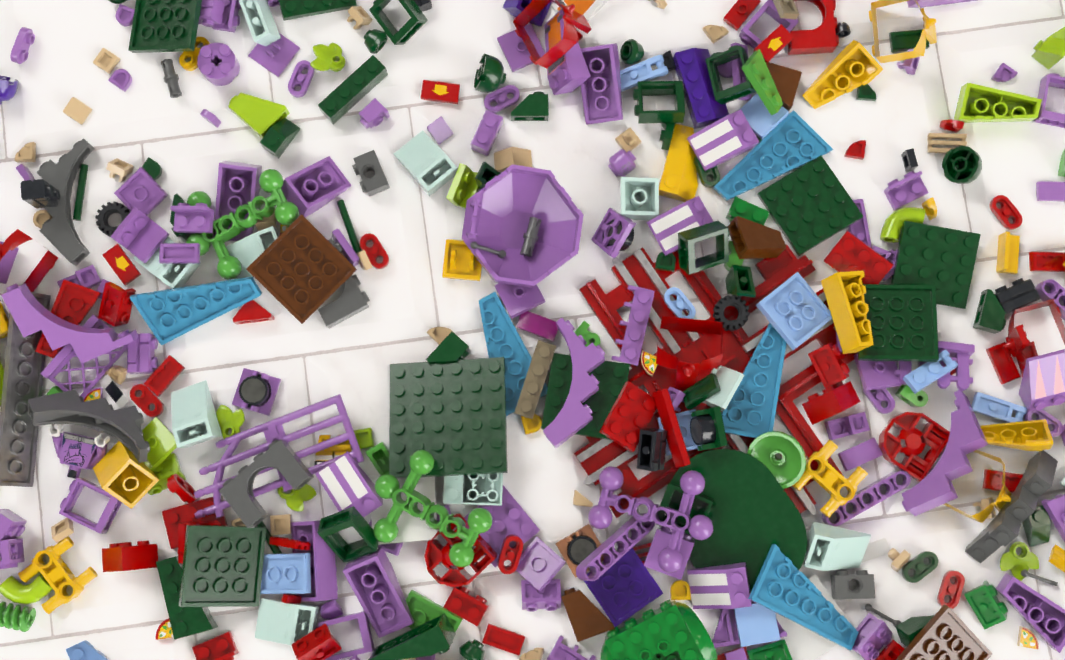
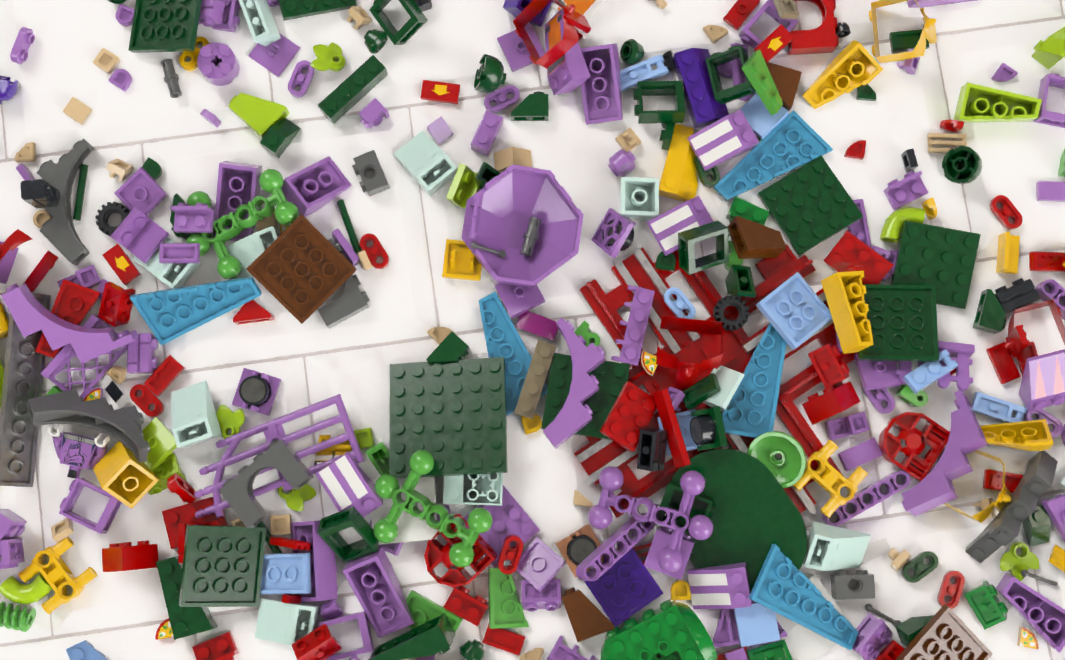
(504, 605): none -> bright green wing

